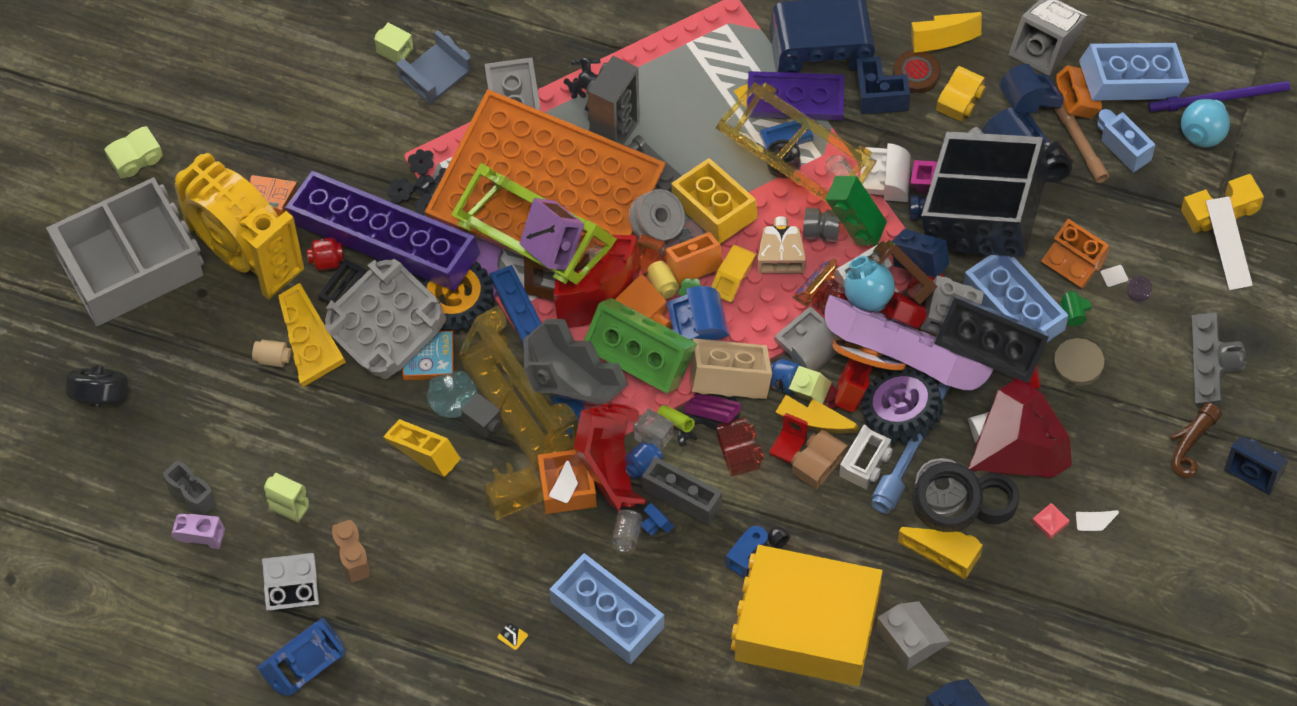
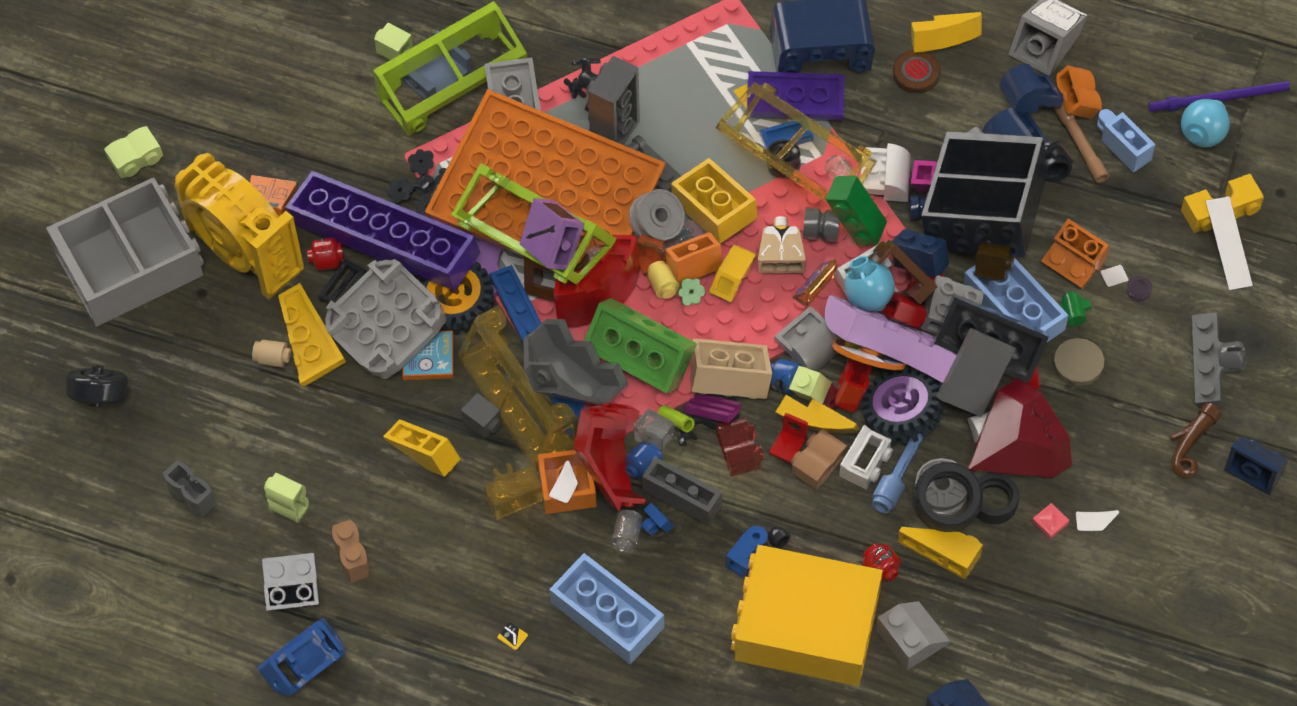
(198, 529): lavender leg -> none
(388, 76): none -> lime windscreen
(450, 393): clear light blue dish -> none
(646, 300): orange torso -> none
(699, 314): blue brick -> none
(832, 288): clear red wheel -> none
(880, 92): dark blue brick -> none
(882, 558): none -> red head
(960, 94): yellow brick -> none
(975, 372): none -> dark grey tile
(993, 261): none -> dark brown brick
(1133, 71): light blue brick -> none

